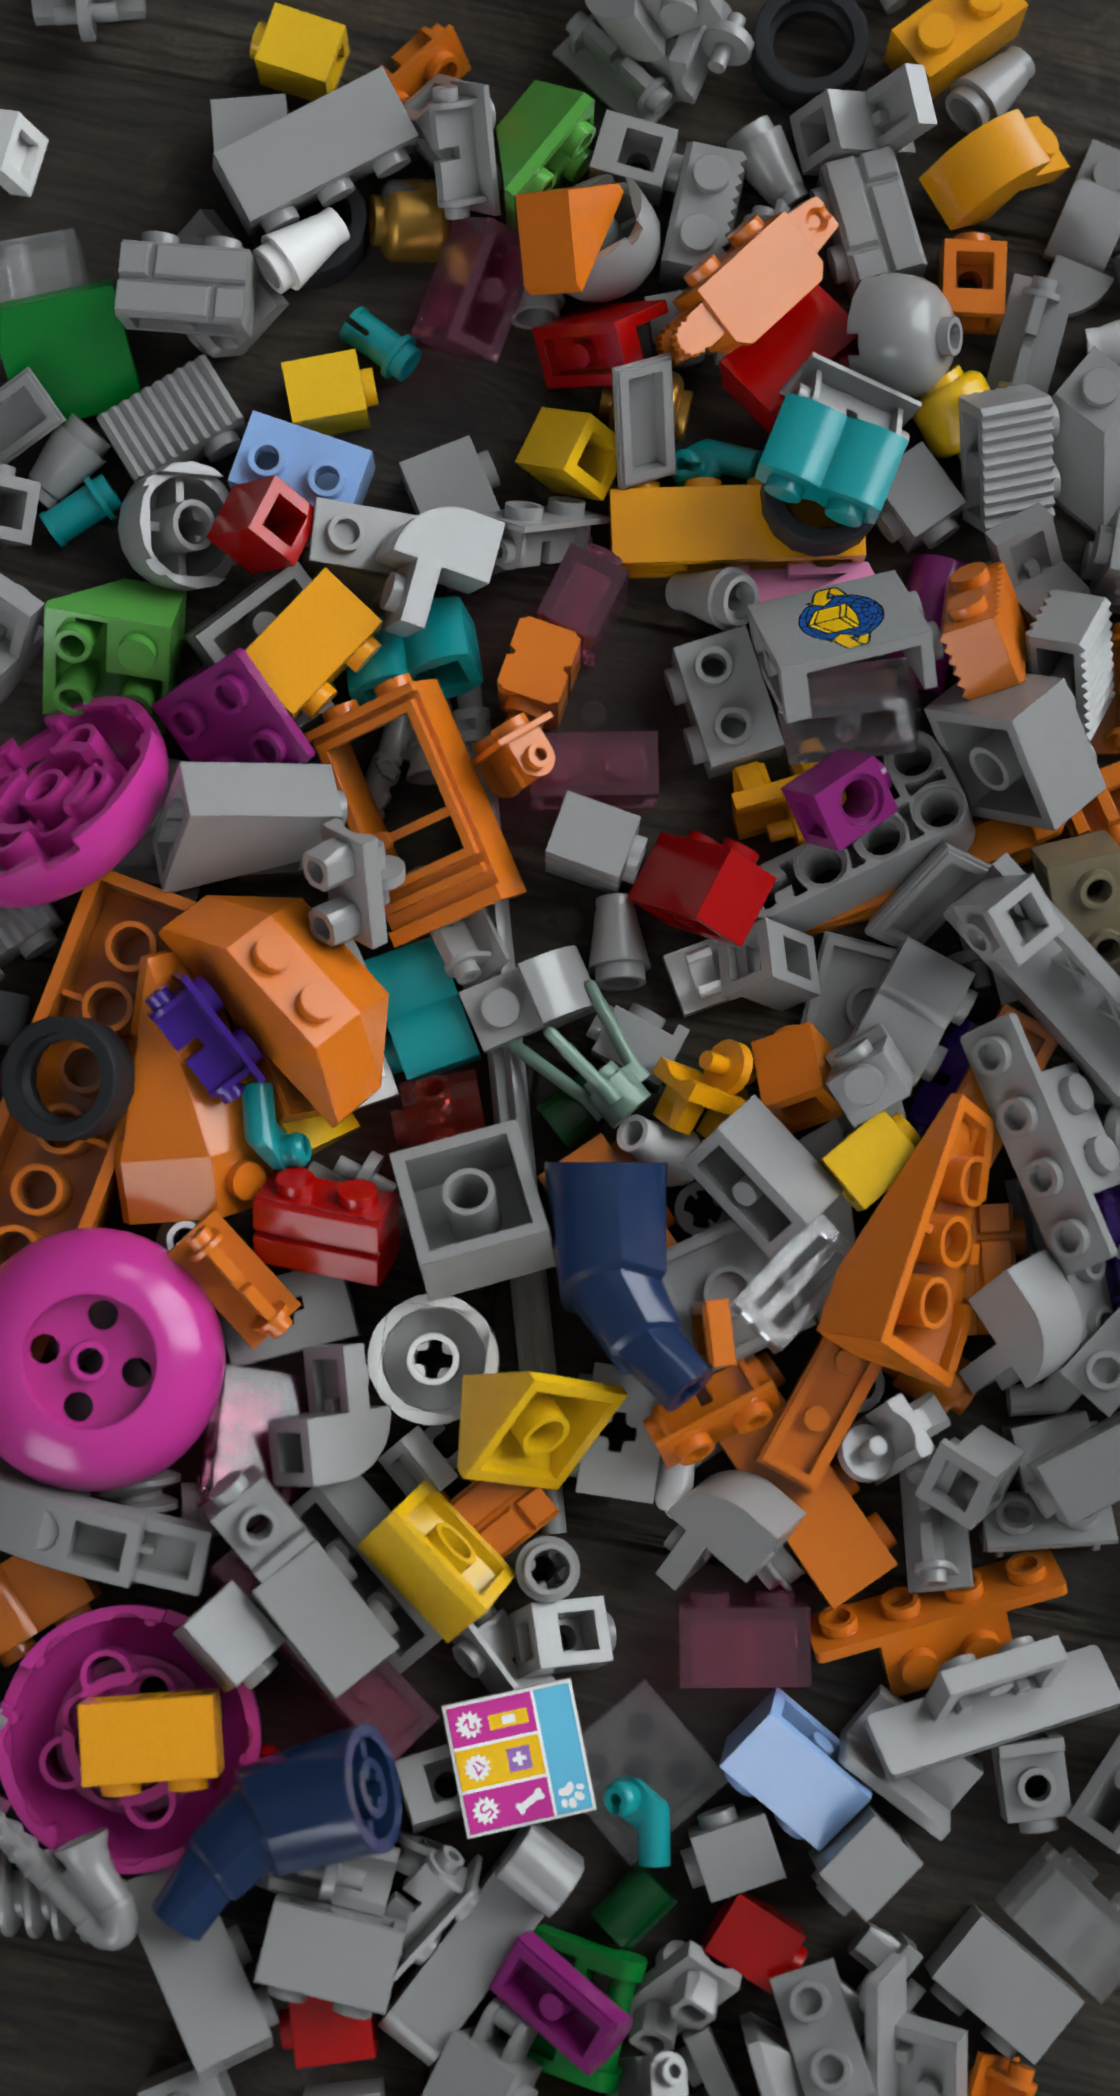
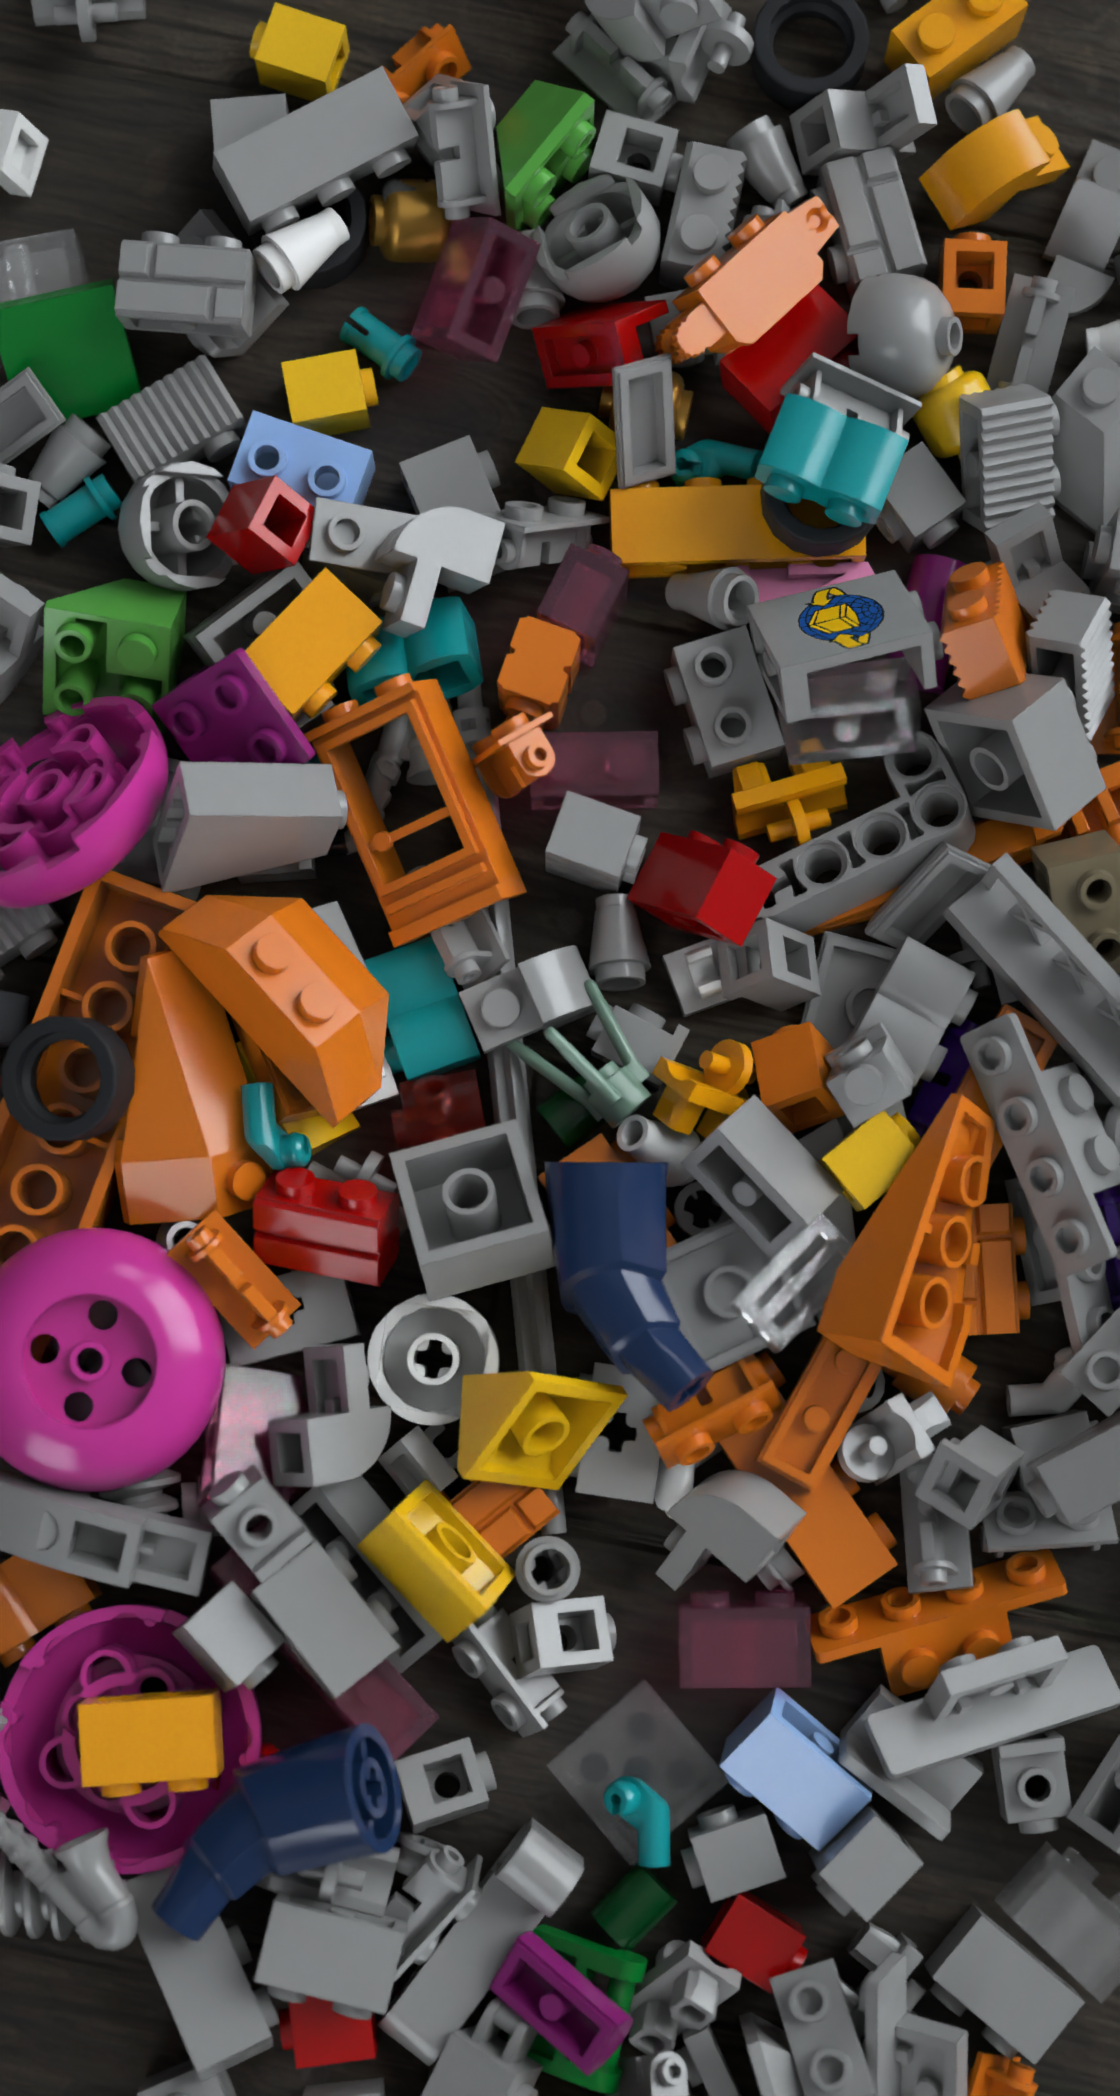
(192, 1014): dark purple hinge -> none
(357, 884): light grey hips -> none
(518, 1757): piece -> none
(563, 235): orange slope -> none
(713, 1332): orange tile -> none
(818, 795): magenta brick -> none
(992, 925): light grey brick -> none
(1031, 1320): light grey brick -> none

